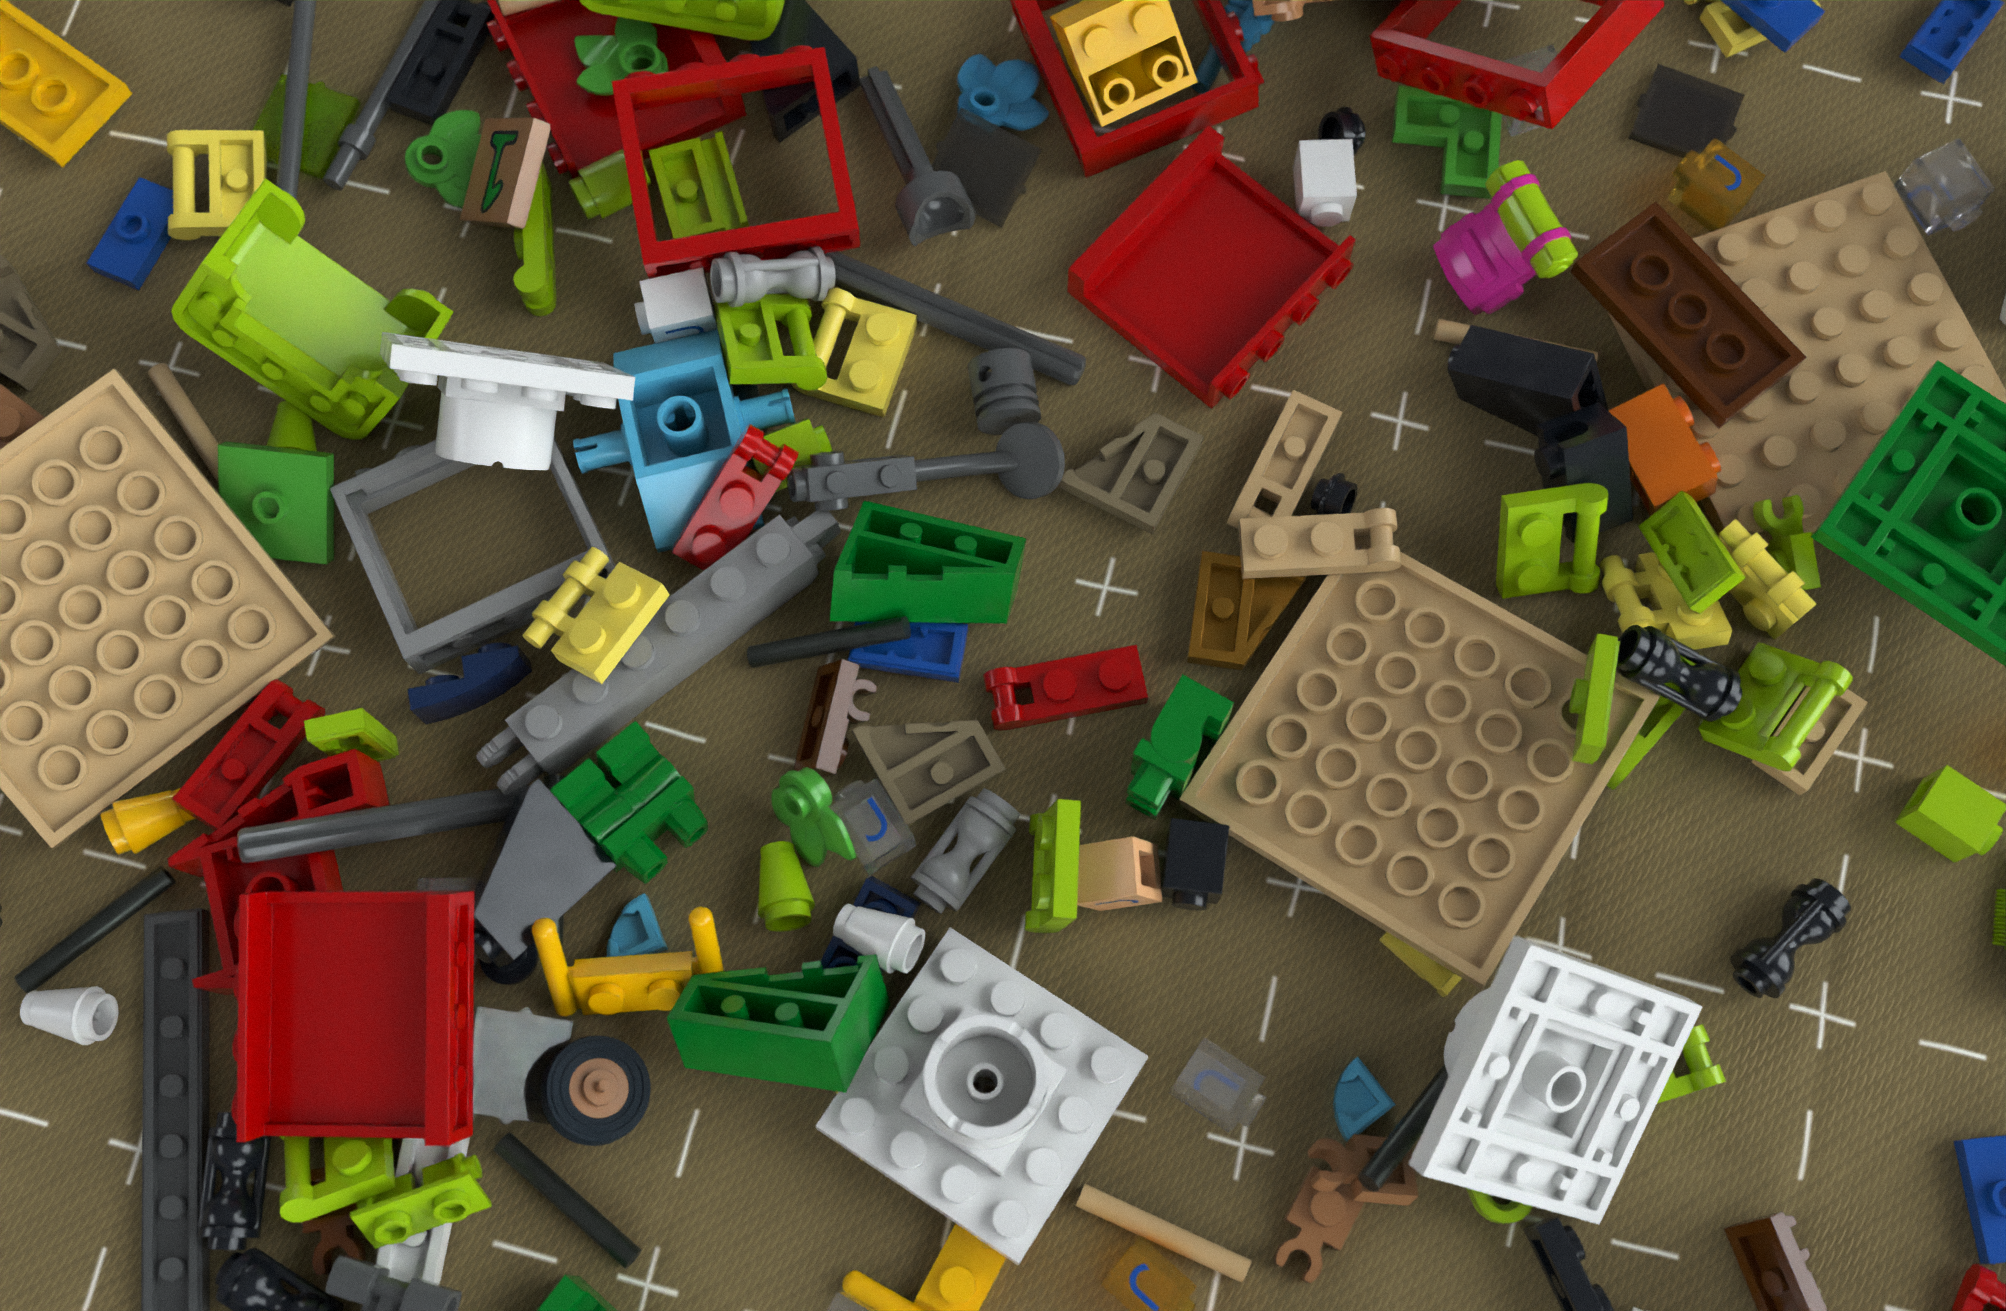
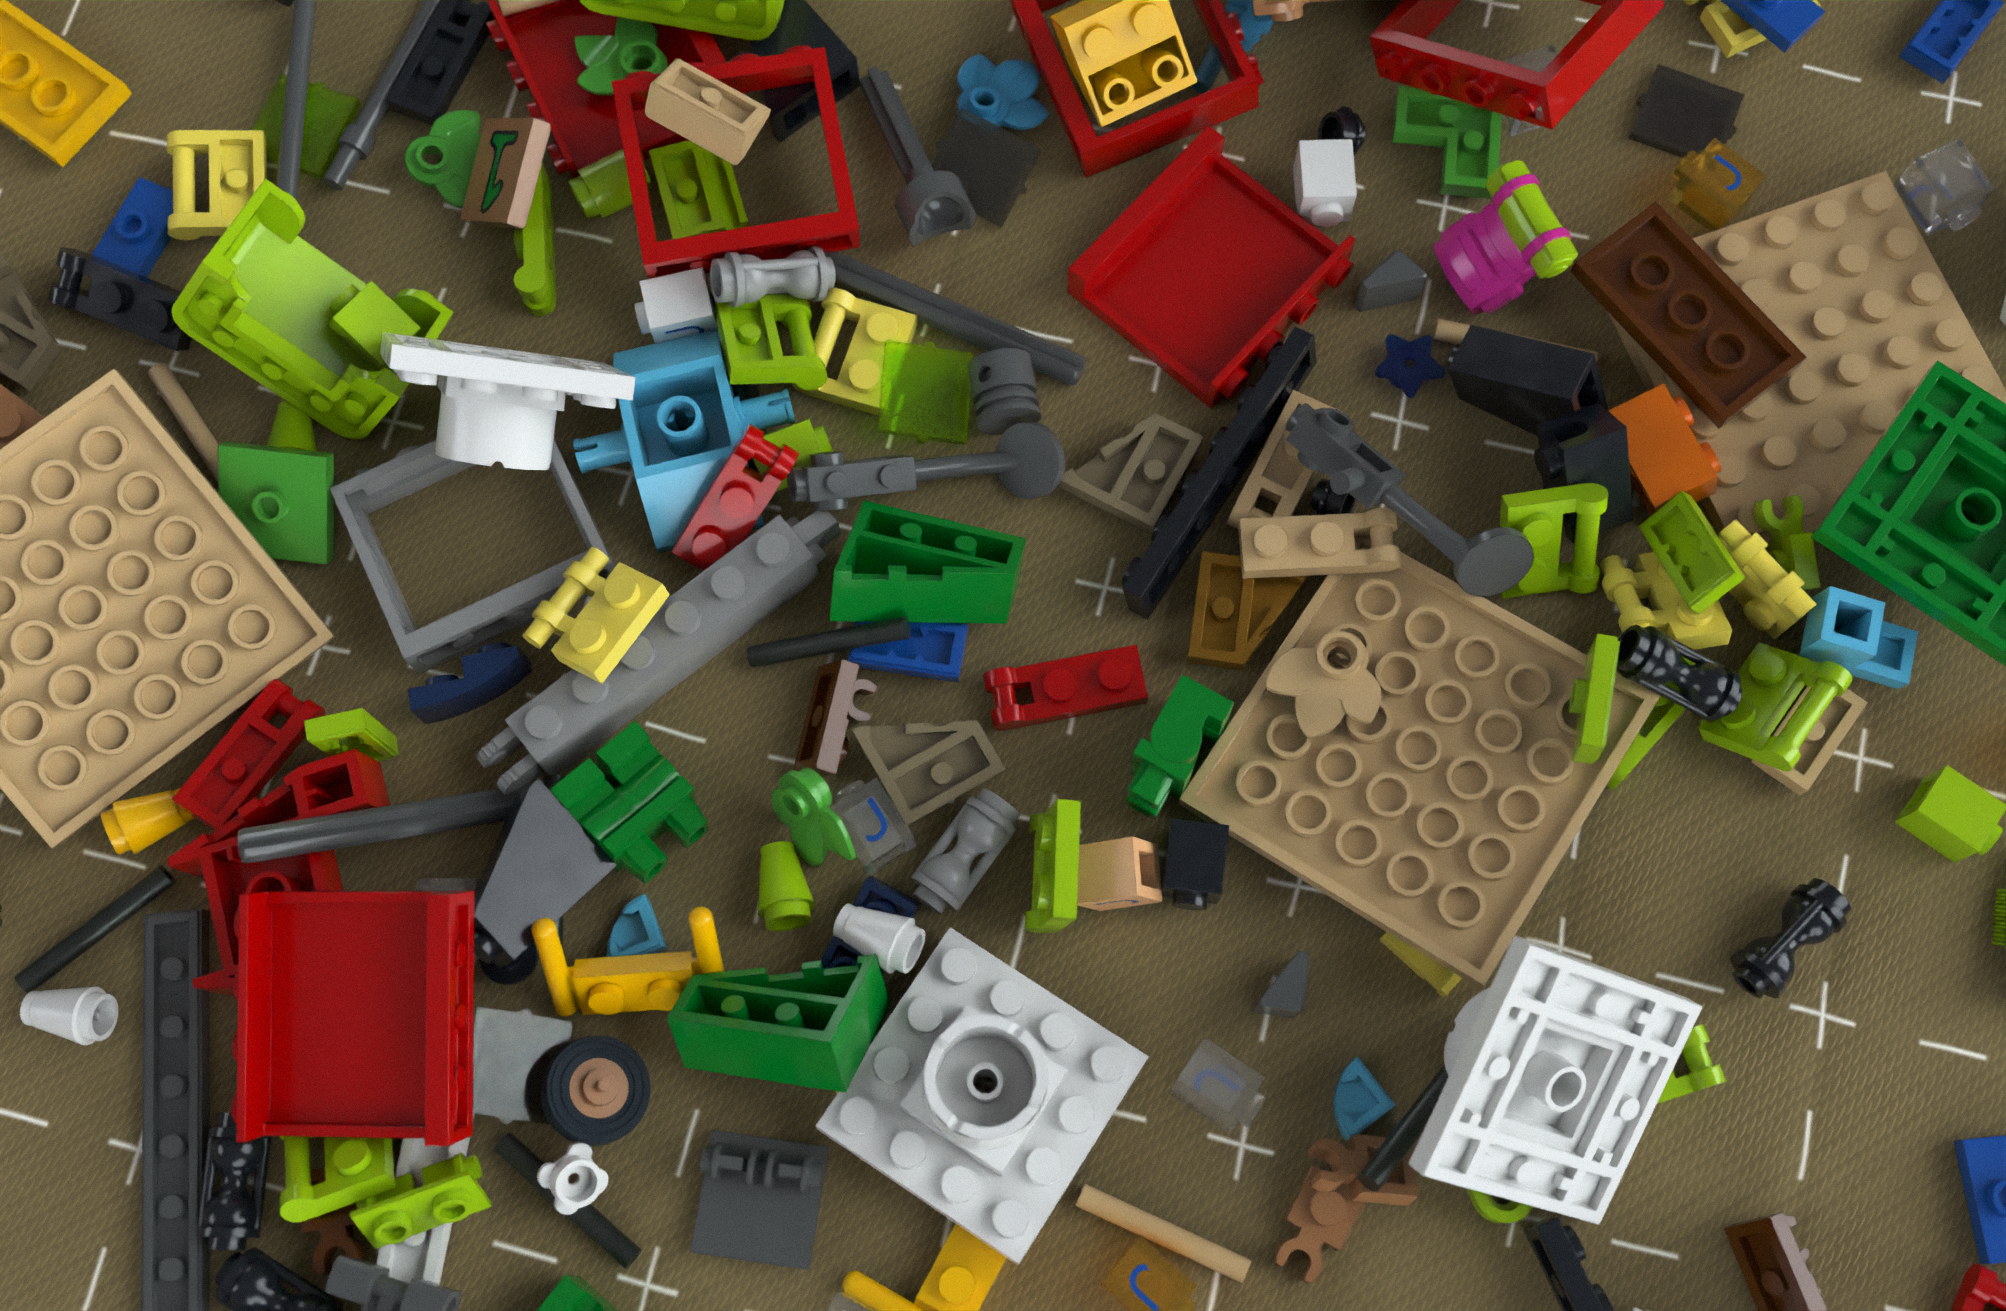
(118, 298): none -> black plate
(363, 318): none -> lime brick
(575, 1195): none -> white plate
(705, 111): none -> tan slope
(759, 1199): none -> dark grey hinge
(924, 392): none -> clear neon green piece
(1209, 488): none -> black plate
(1288, 991): none -> dark grey slope
(1324, 691): none -> tan plate
(1329, 445): none -> dark grey piece
(1391, 283): none -> dark grey slope
(1405, 377): none -> clear blue plate
(1852, 634): none -> medium azure brick

